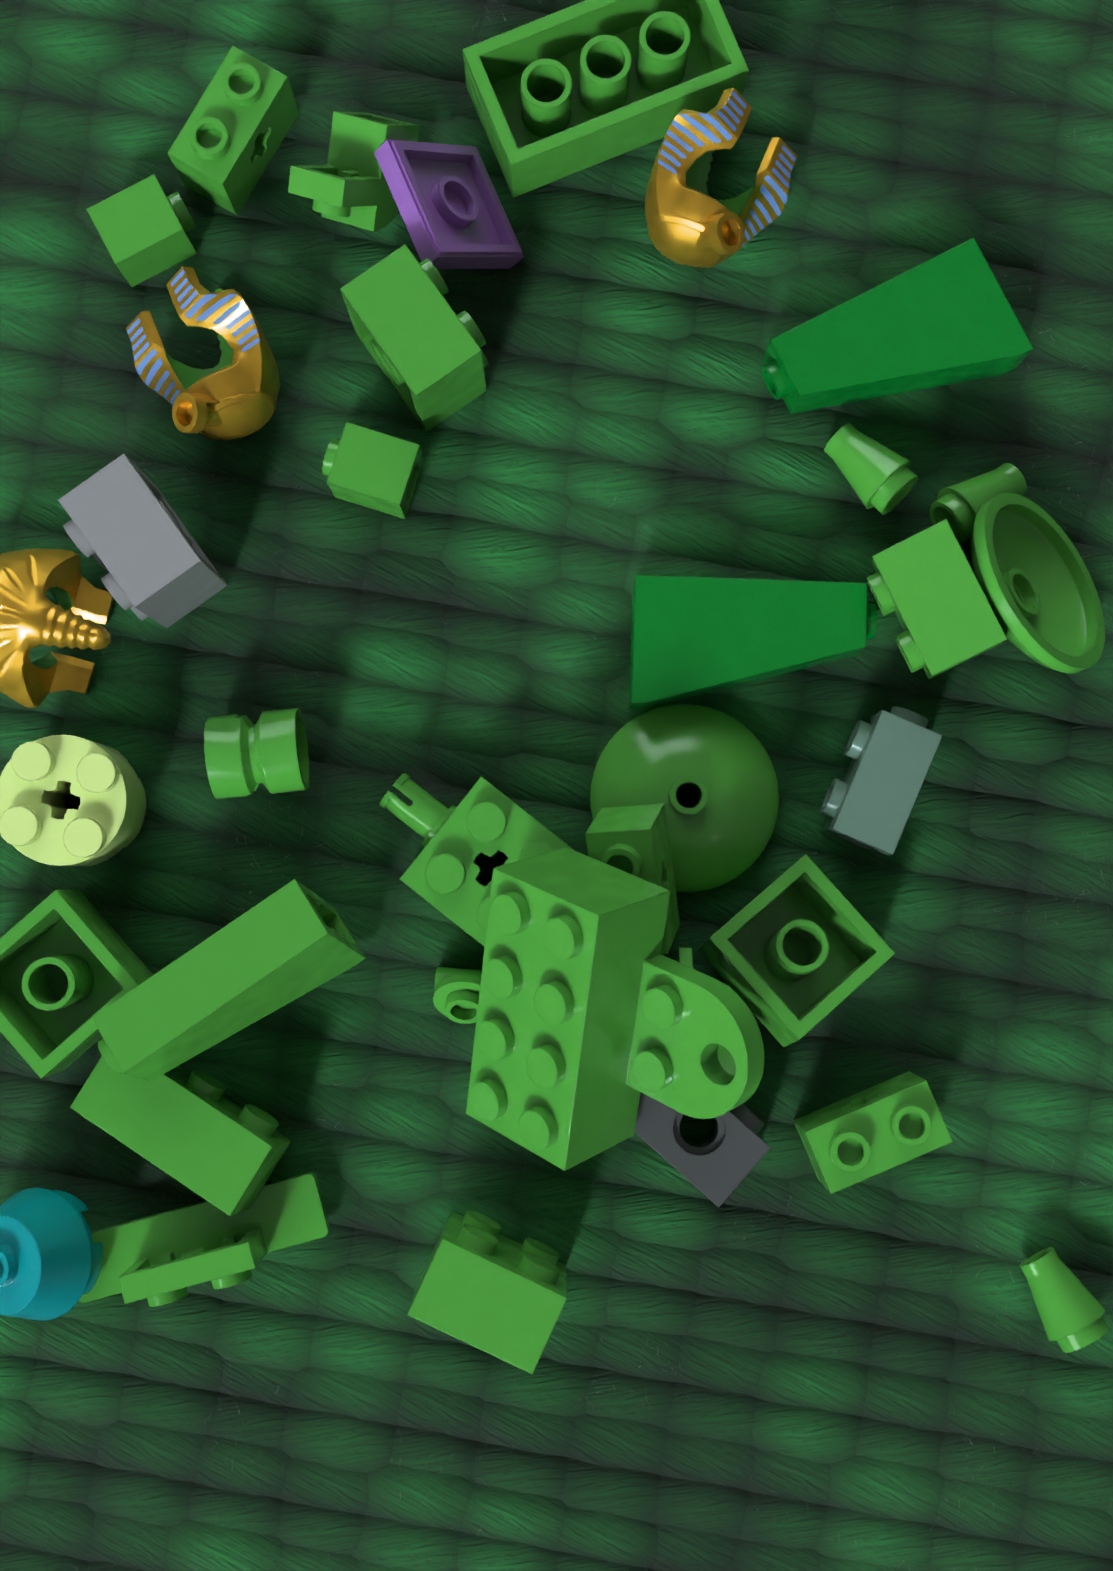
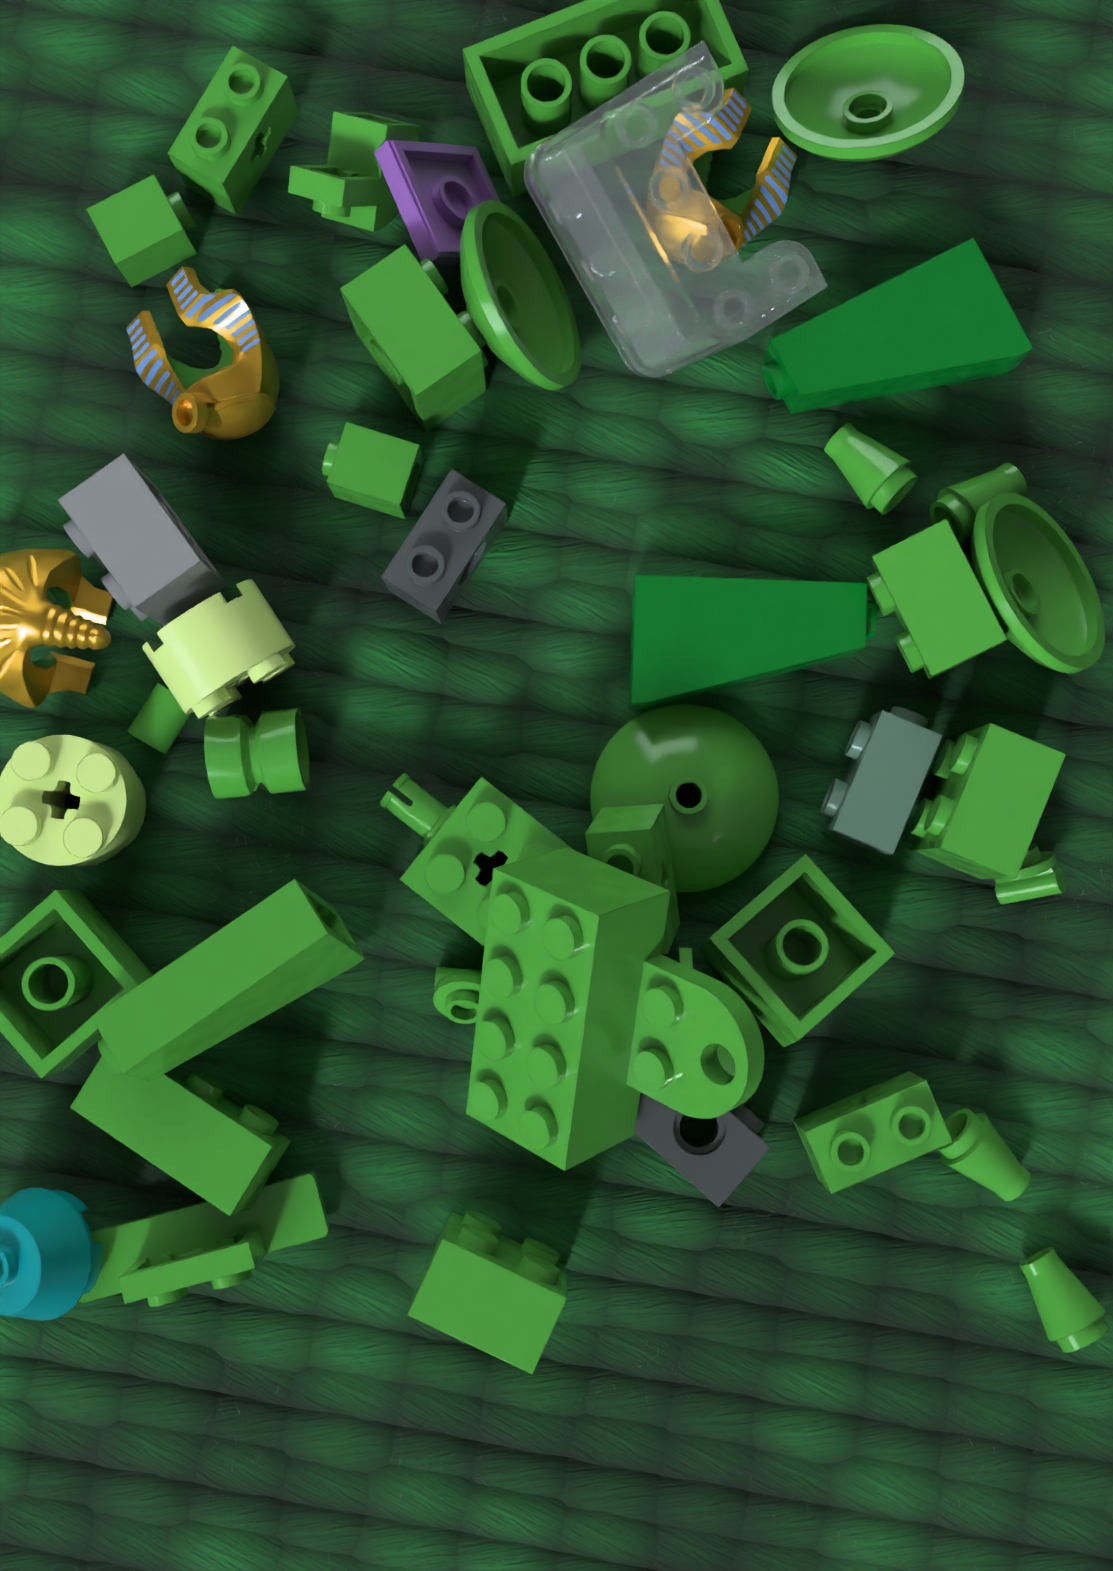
(159, 720): none -> bright green hinge
(220, 648): none -> yellowish green brick
(446, 546): none -> dark grey brick
(518, 297): none -> bright green dish
(647, 231): none -> clear windscreen
(868, 92): none -> bright green dish
(983, 1155): none -> bright green cone
(986, 802): none -> bright green brick
(1037, 878): none -> bright green plate

